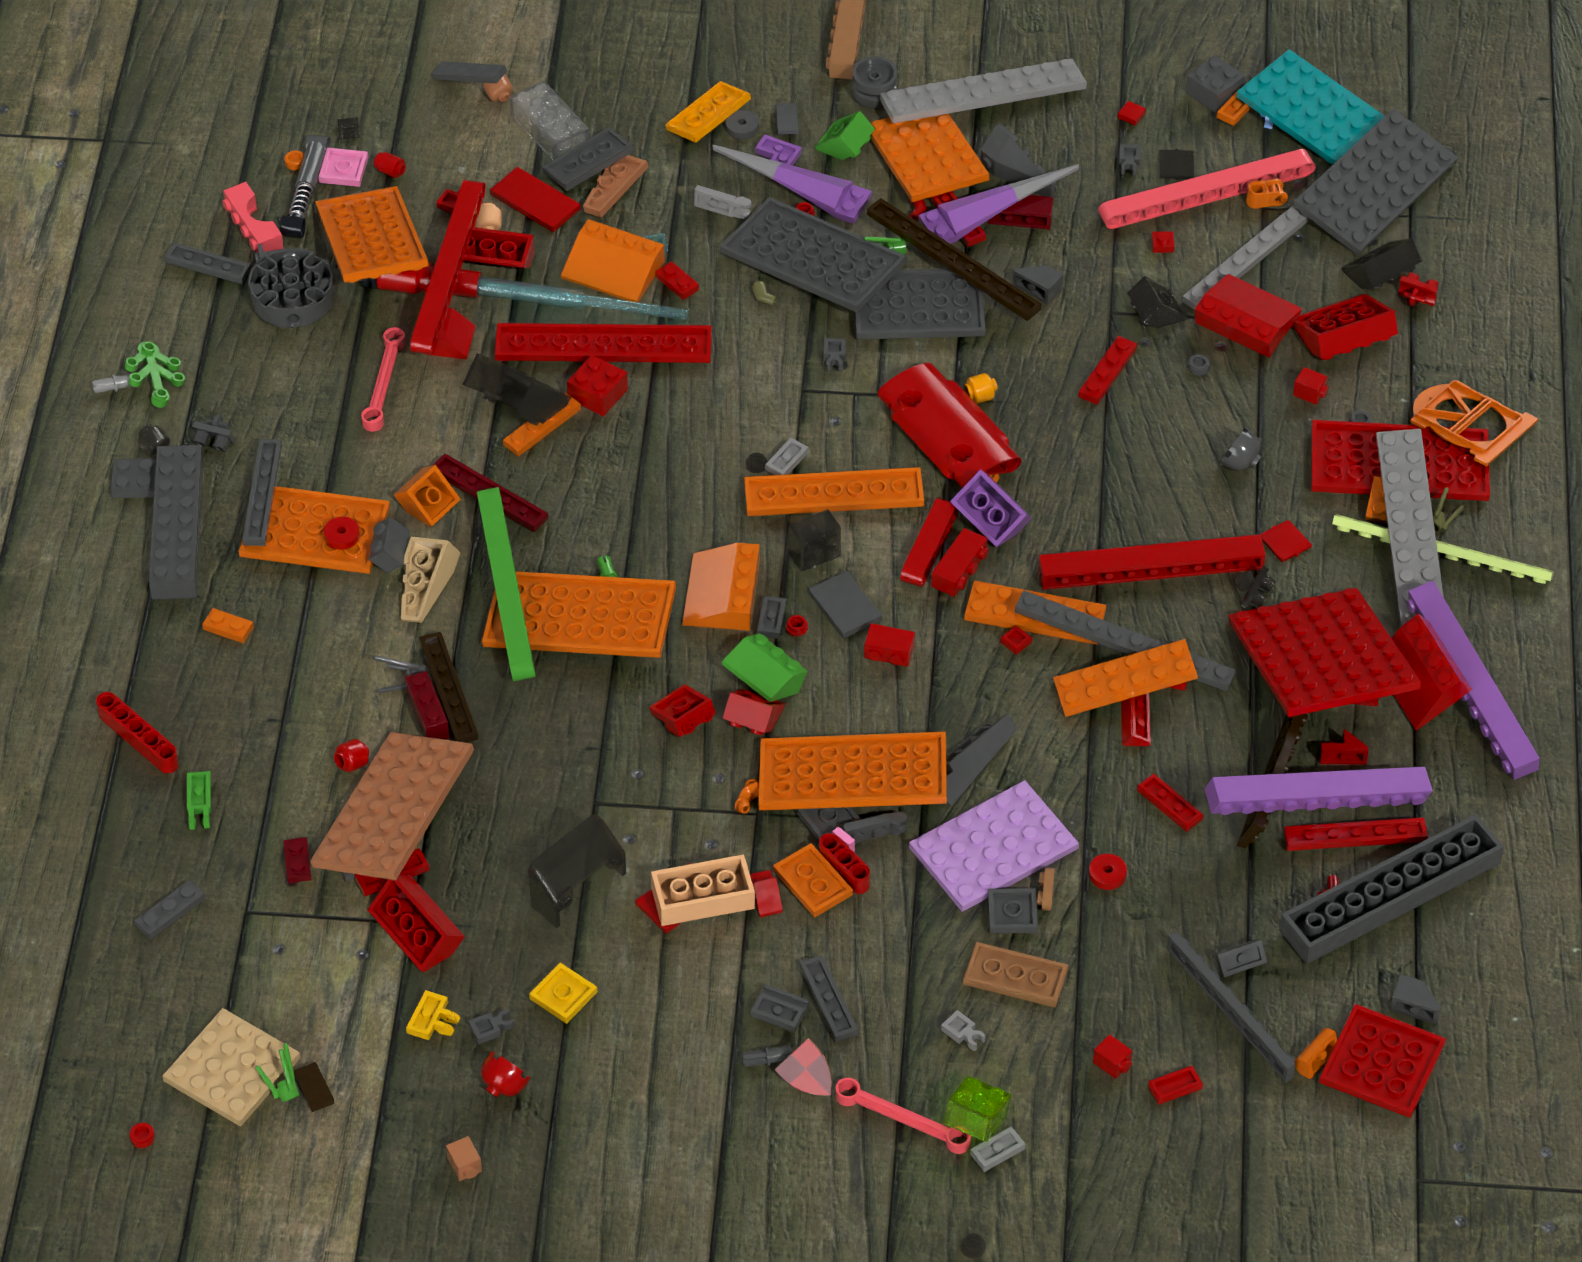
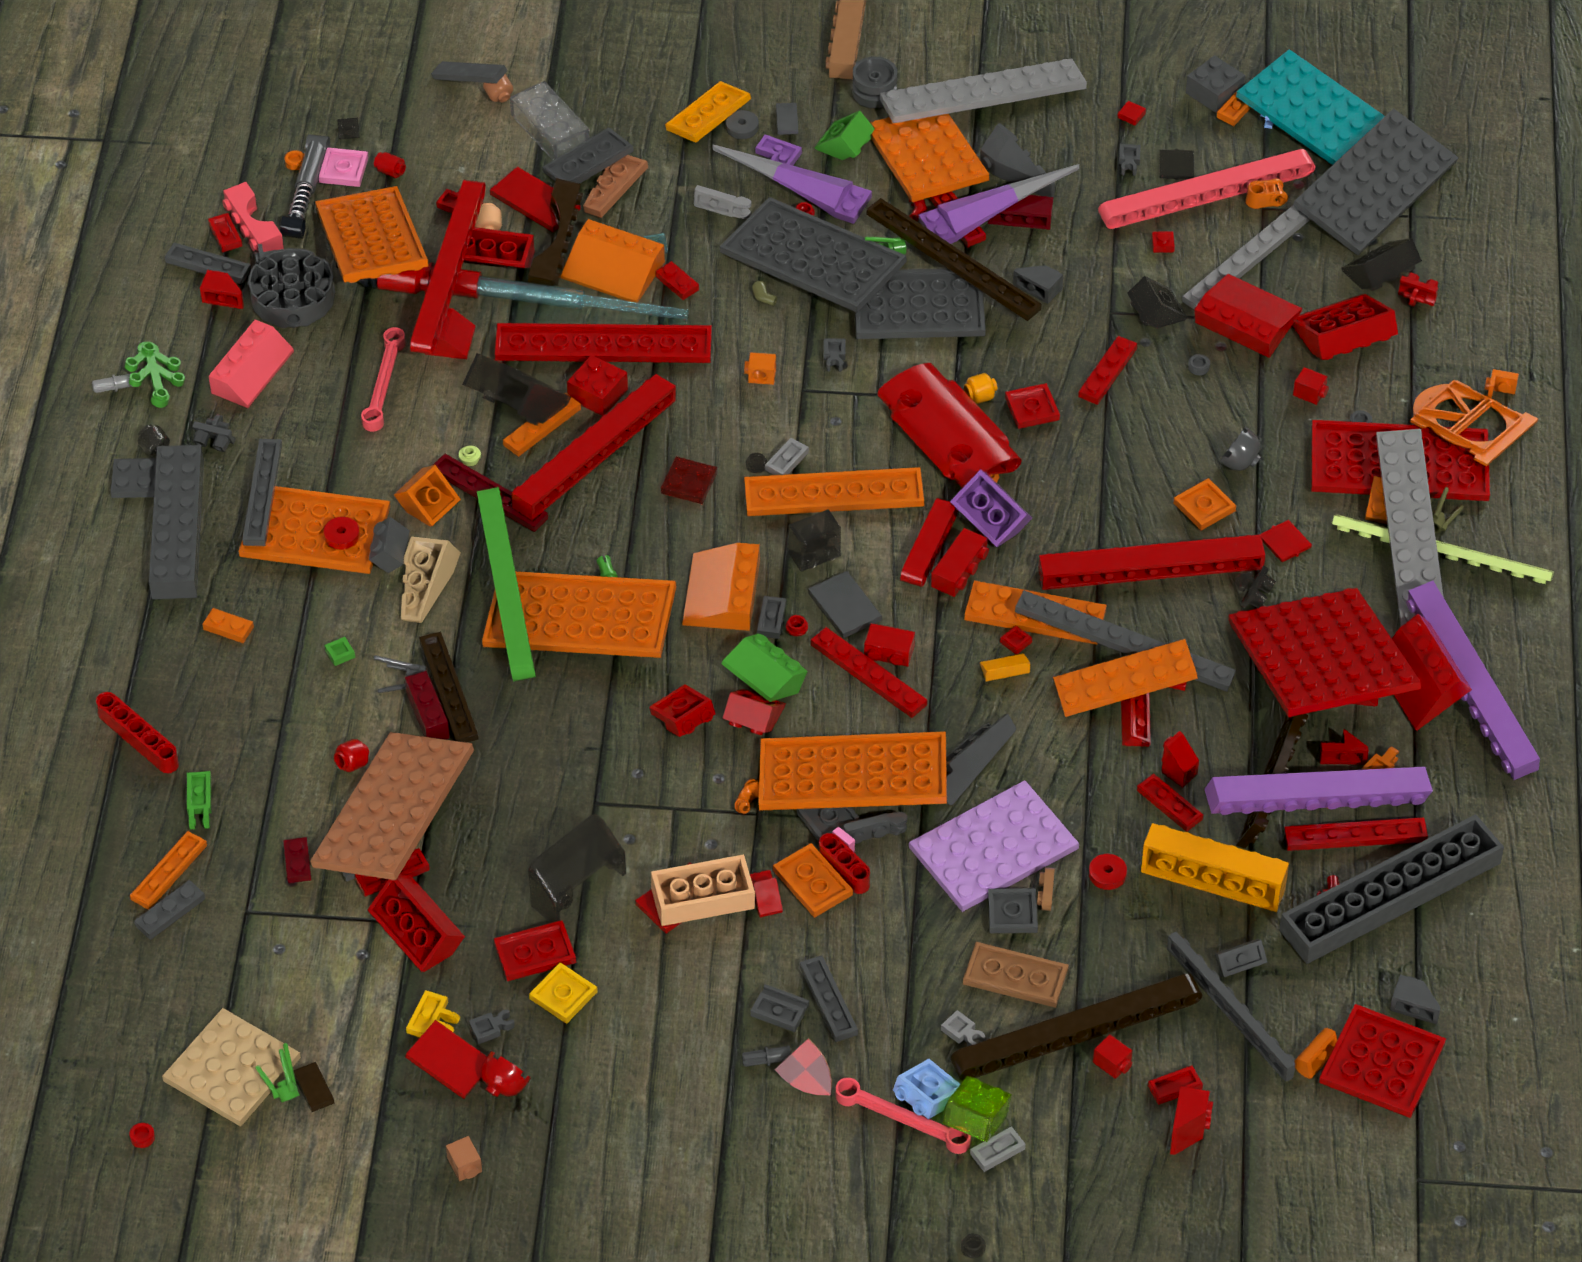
(168, 870): none -> orange tile
(221, 290): none -> red slope
(225, 232): none -> red plate
(250, 364): none -> coral slope
(339, 651): none -> bright green plate
(448, 1059): none -> red tile
(469, 455): none -> yellowish green plate
(534, 950): none -> red plate
(563, 204): none -> dark brown arch
(593, 447): none -> red brick
(689, 480): none -> clear red plate
(761, 368): none -> orange brick
(869, 672): none -> red plate
(925, 1088): none -> light blue plate
(1005, 667): none -> light orange slope
(1032, 406): none -> red plate
(1076, 1027): none -> dark brown beam
(1179, 760): none -> red slope
(1191, 1118): none -> red slope
(1204, 504): none -> orange plate
(1214, 867): none -> light orange brick
(1385, 762): none -> orange plate
(1502, 382): none -> orange bracket

